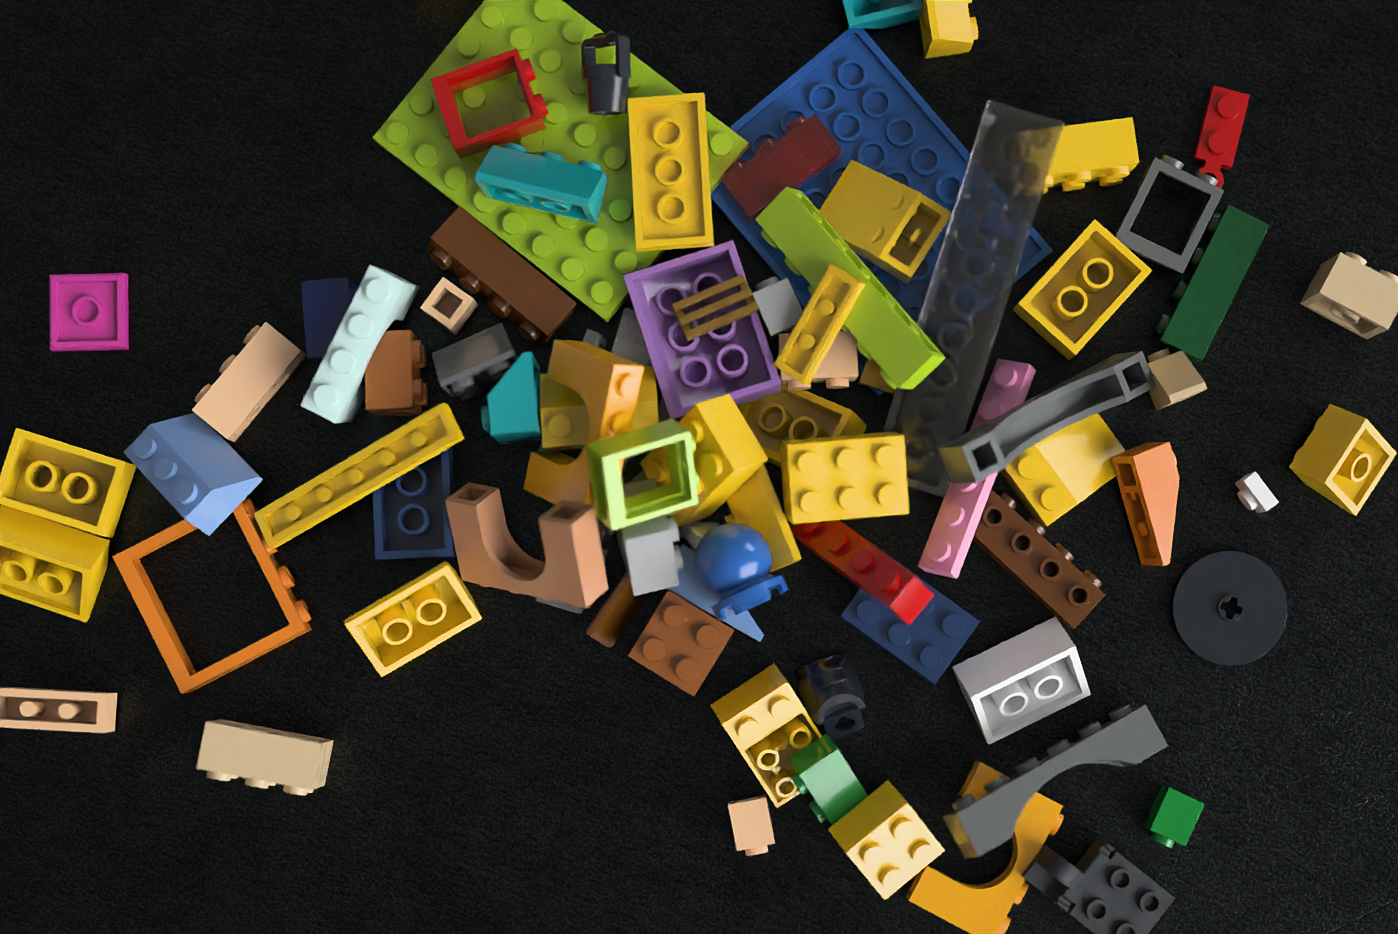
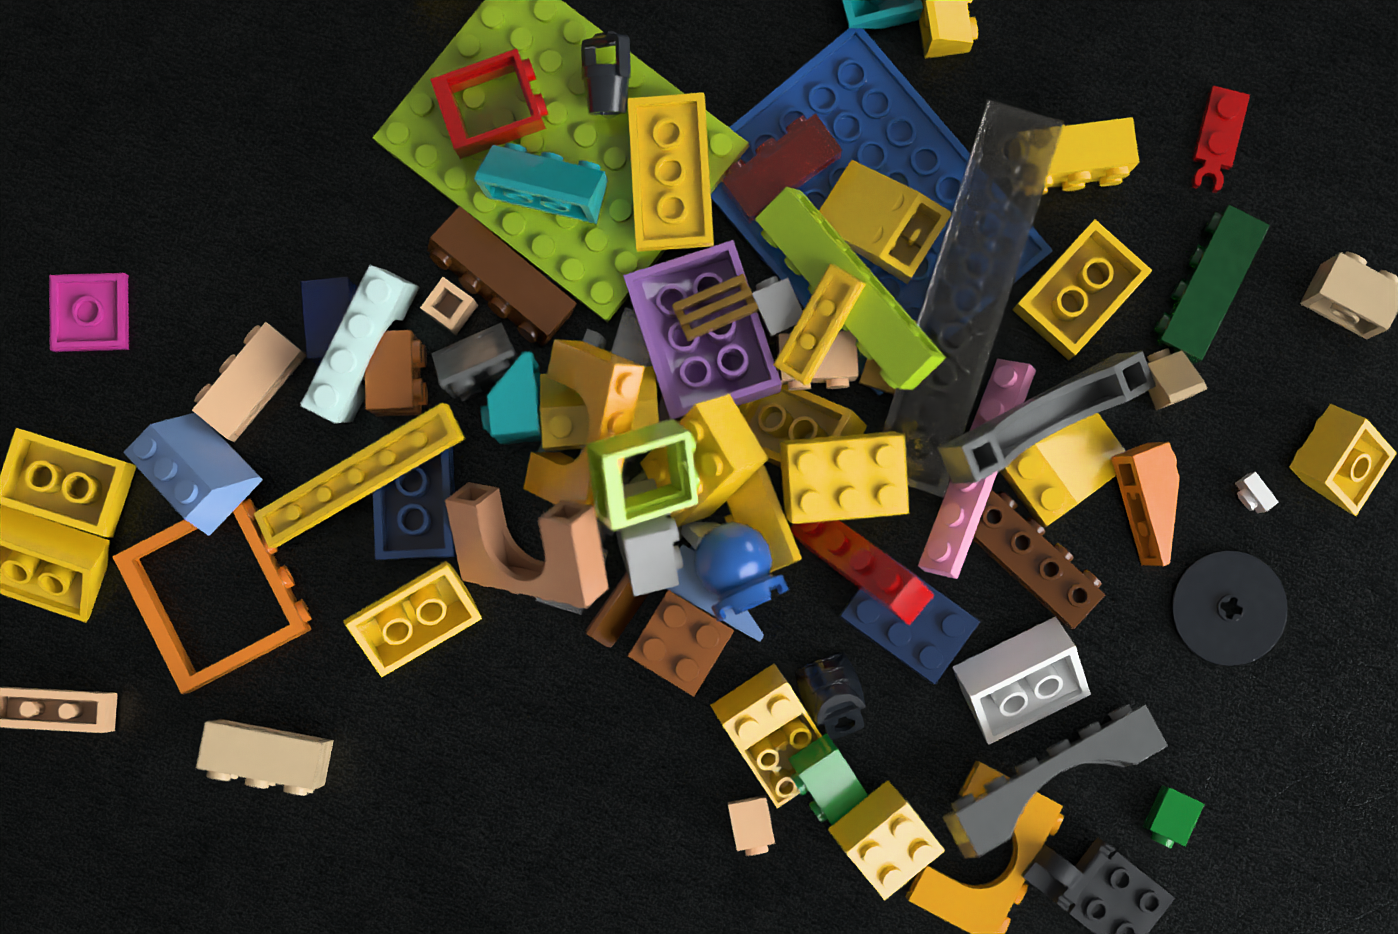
(1154, 252): dark grey window -> none

